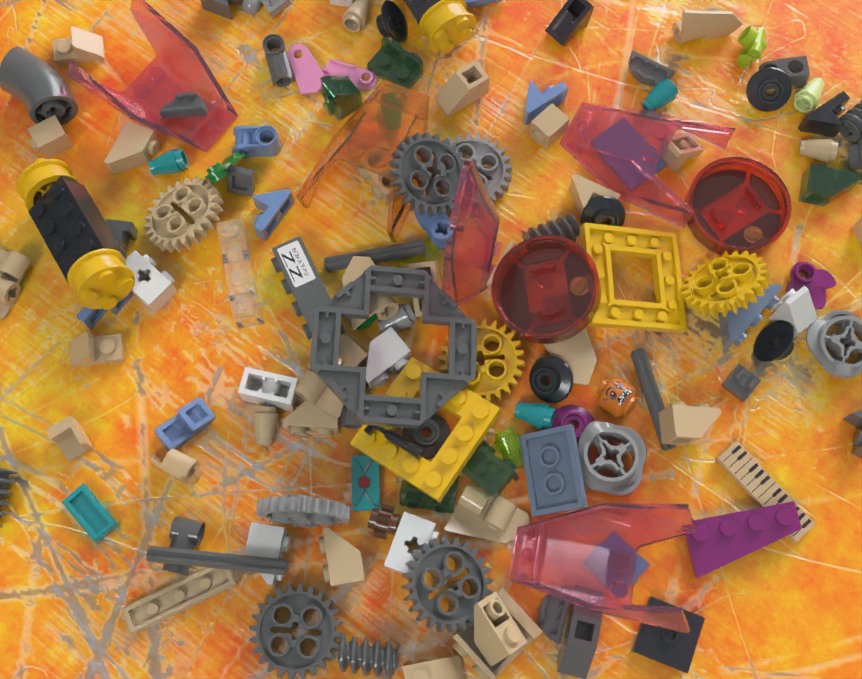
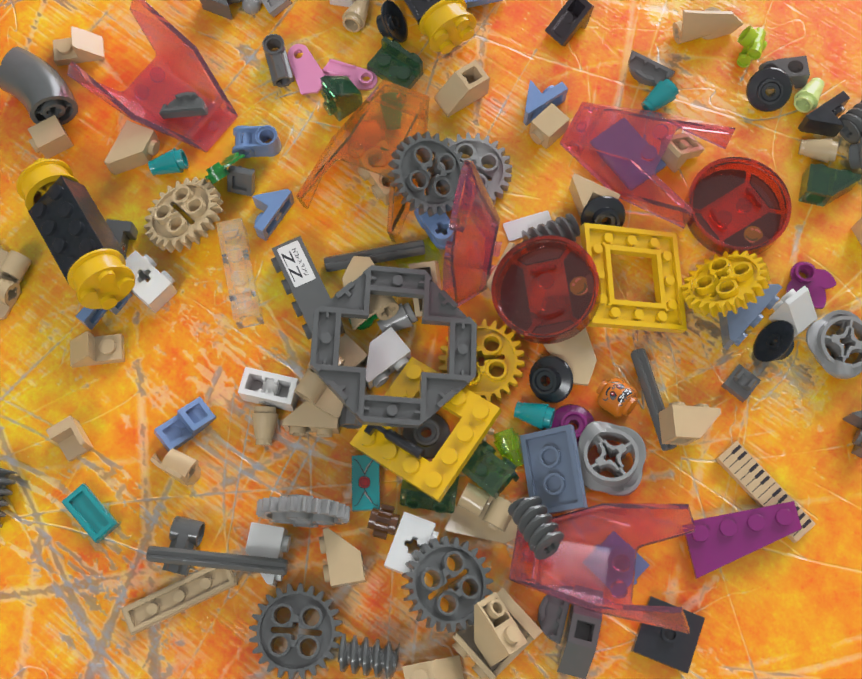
(514, 228): none -> white sticker
(536, 526): none -> dark grey piece

